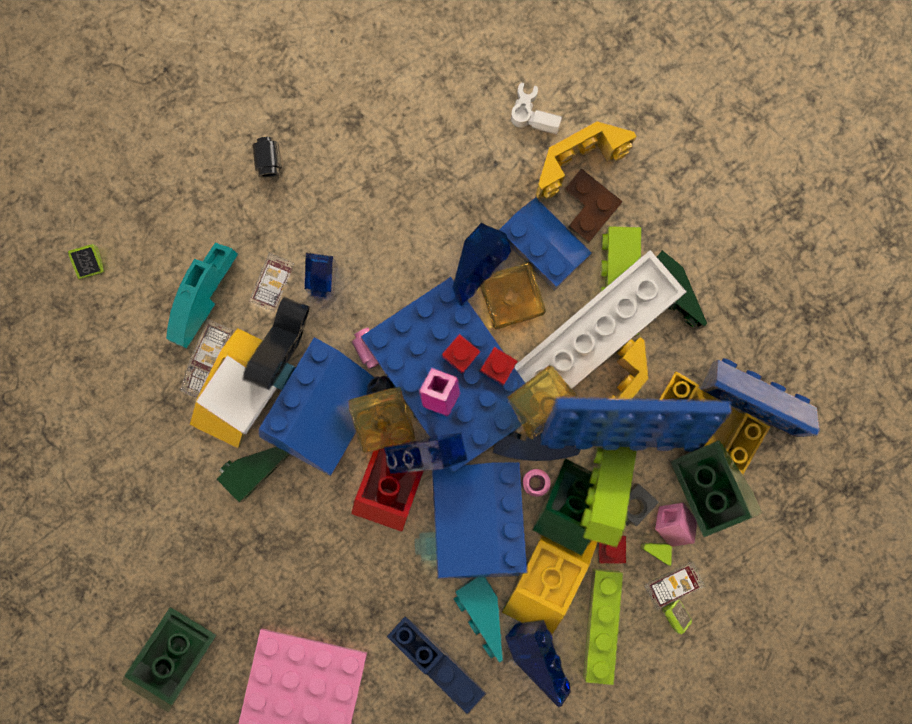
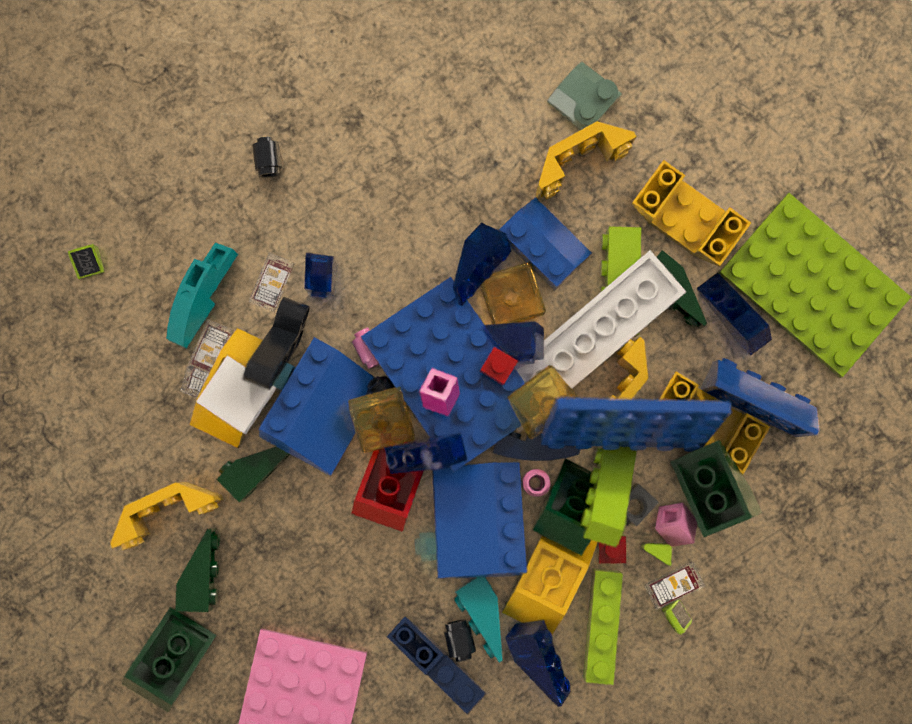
(131, 525): none -> yellow slope
(196, 584): none -> dark green slope
(459, 640): none -> black brick
(460, 354): red plate -> none
(519, 340): none -> clear blue slope
(523, 115): white bar -> none
(584, 96): none -> sand green slope
(597, 202): reddish brown plate -> none
(689, 216): none -> yellow slope
(736, 314): none -> clear blue slope
(814, 285): none -> lime plate

